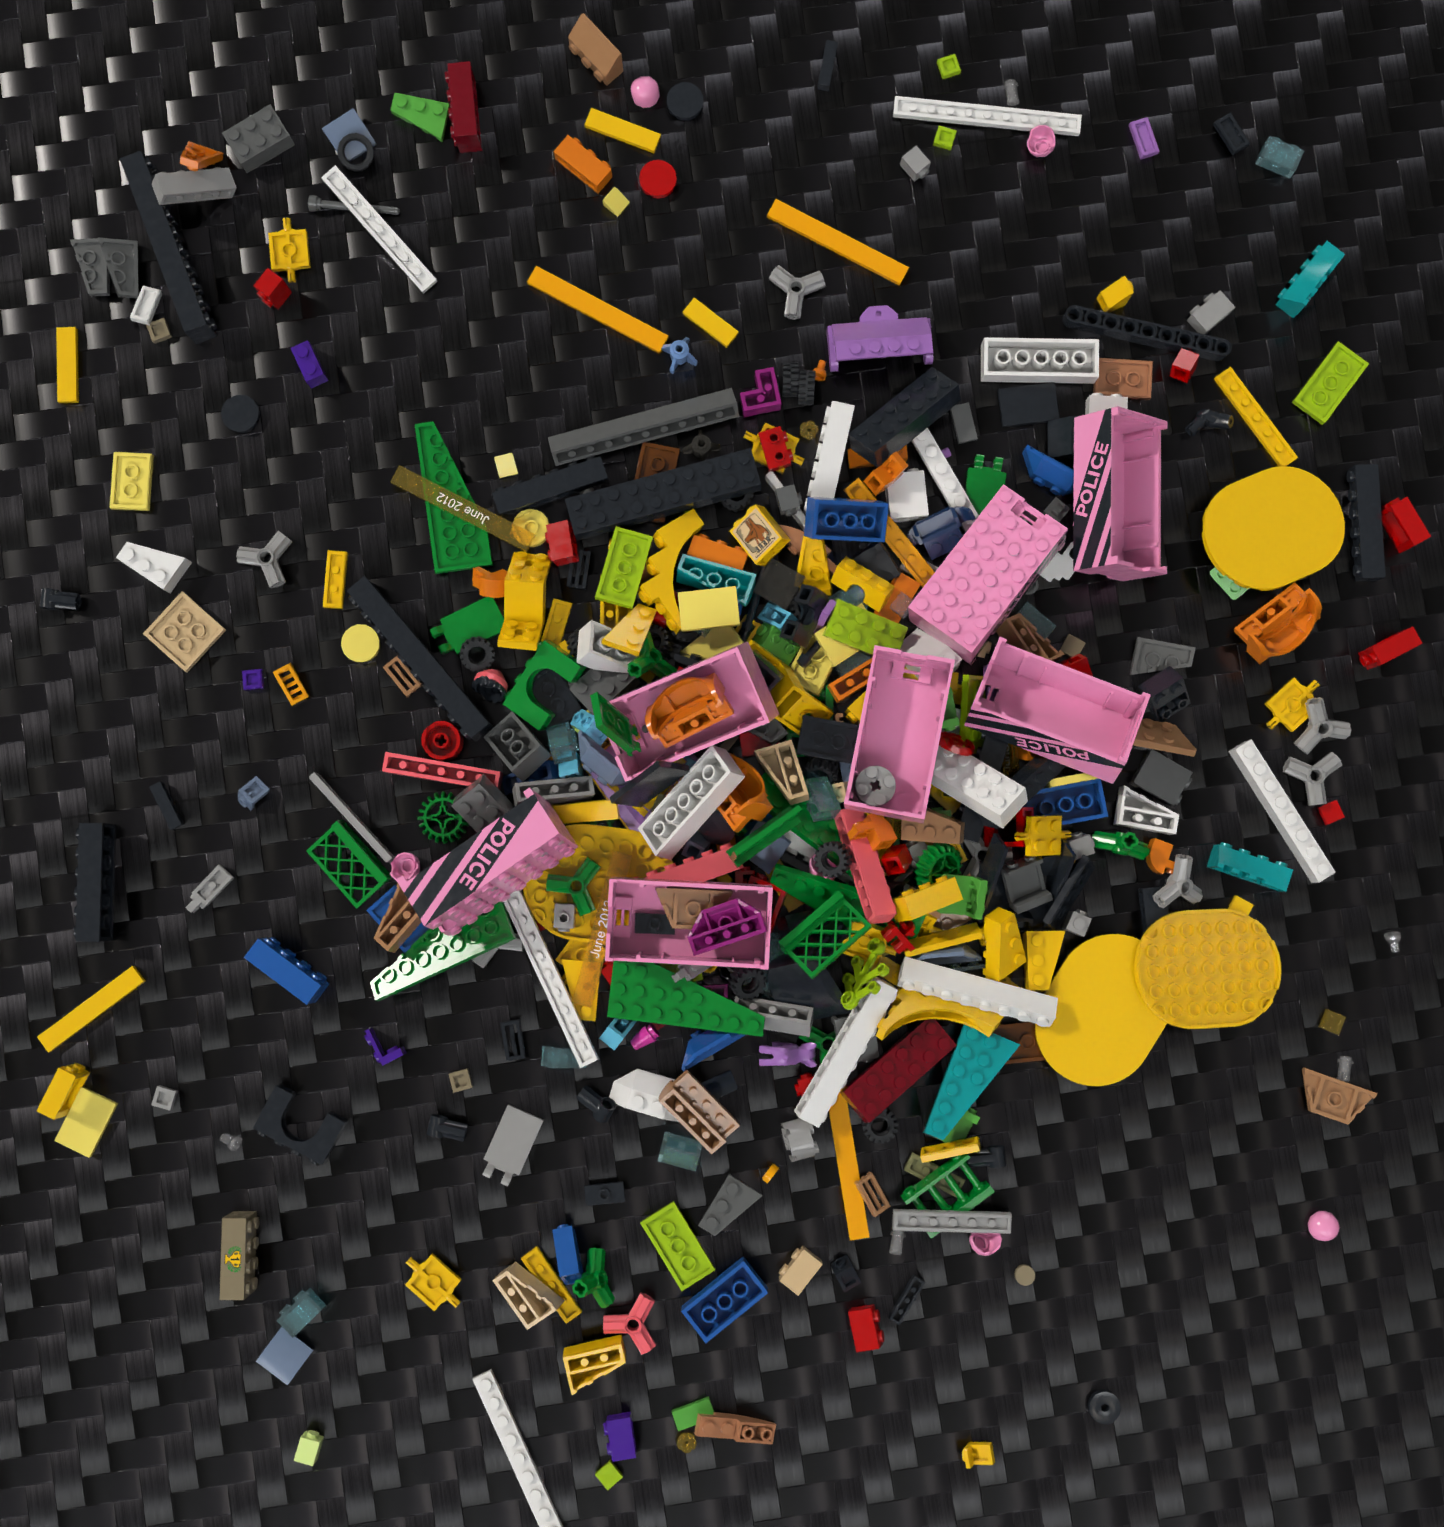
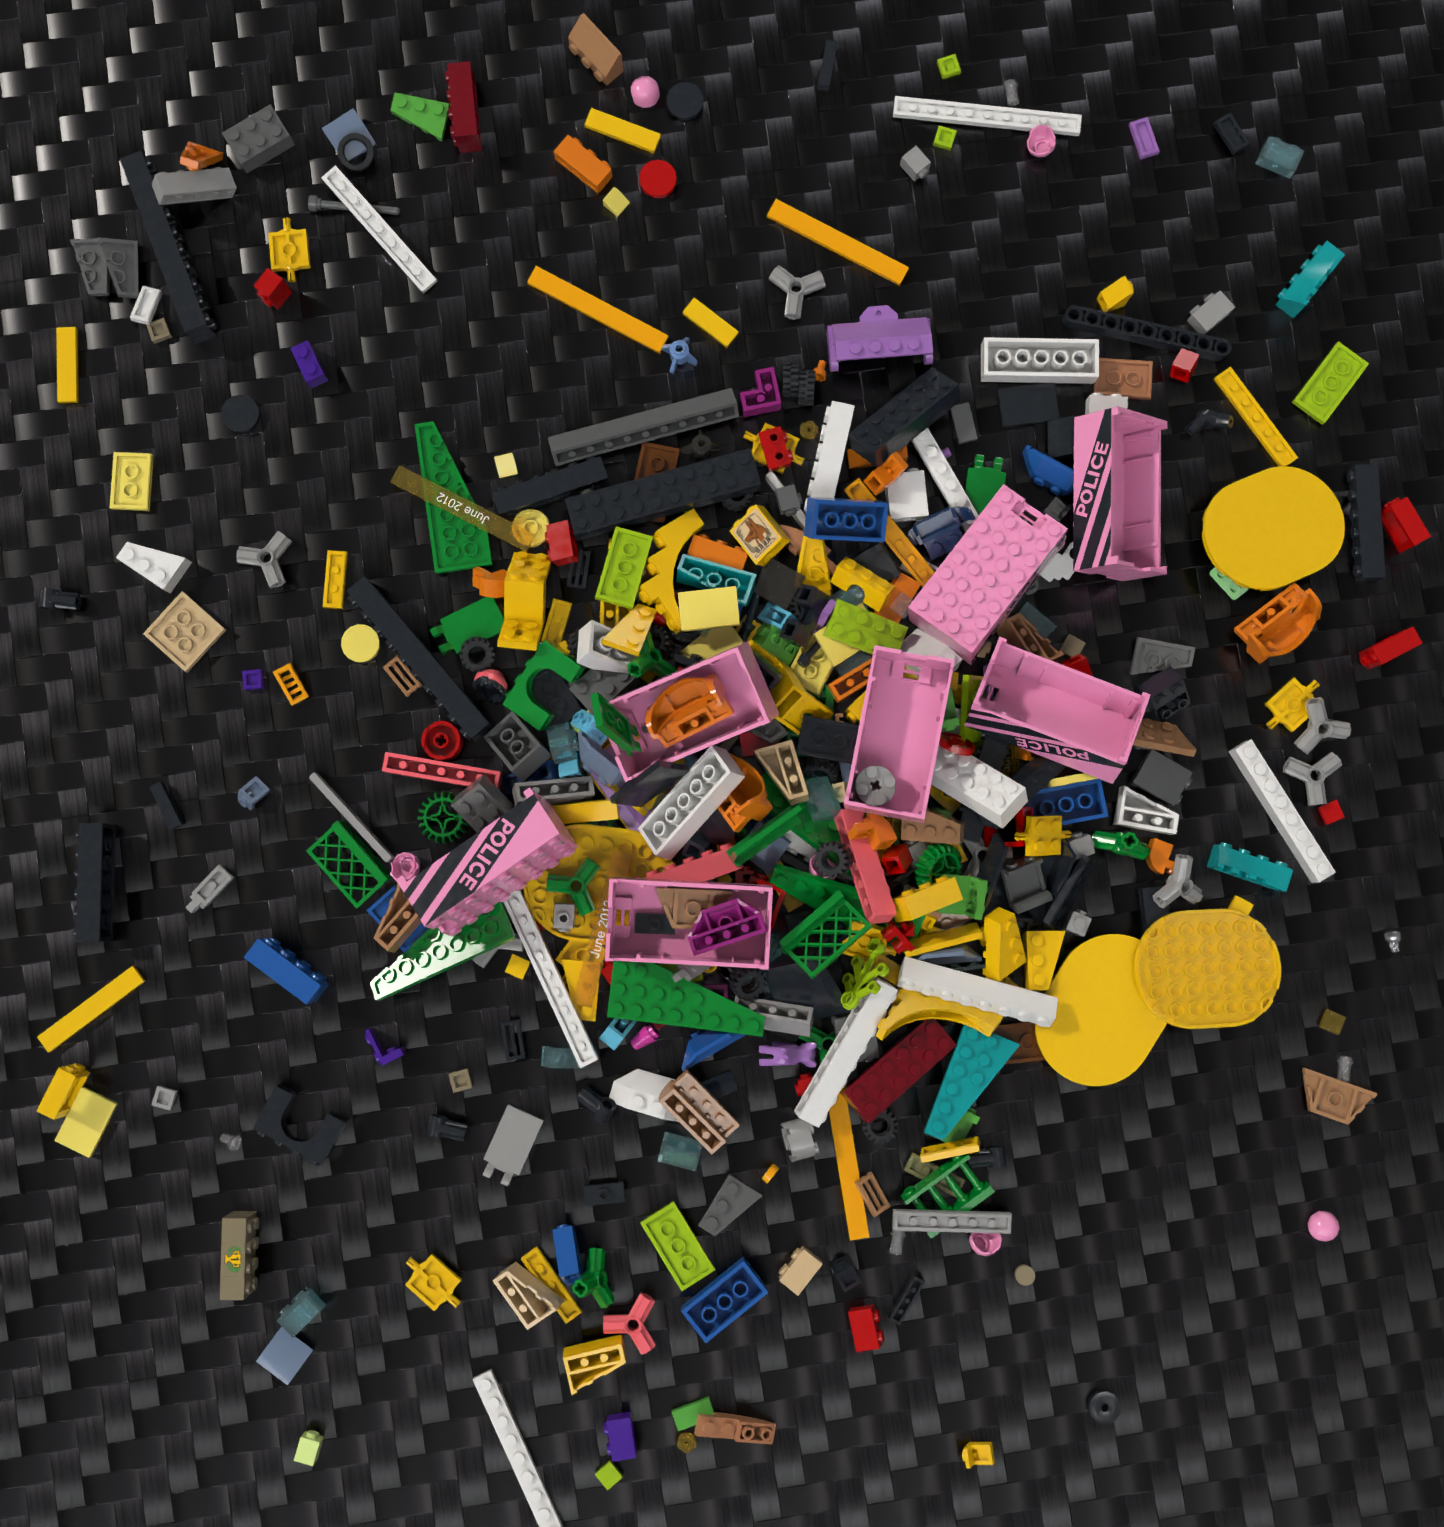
(517, 966): none -> yellow tile

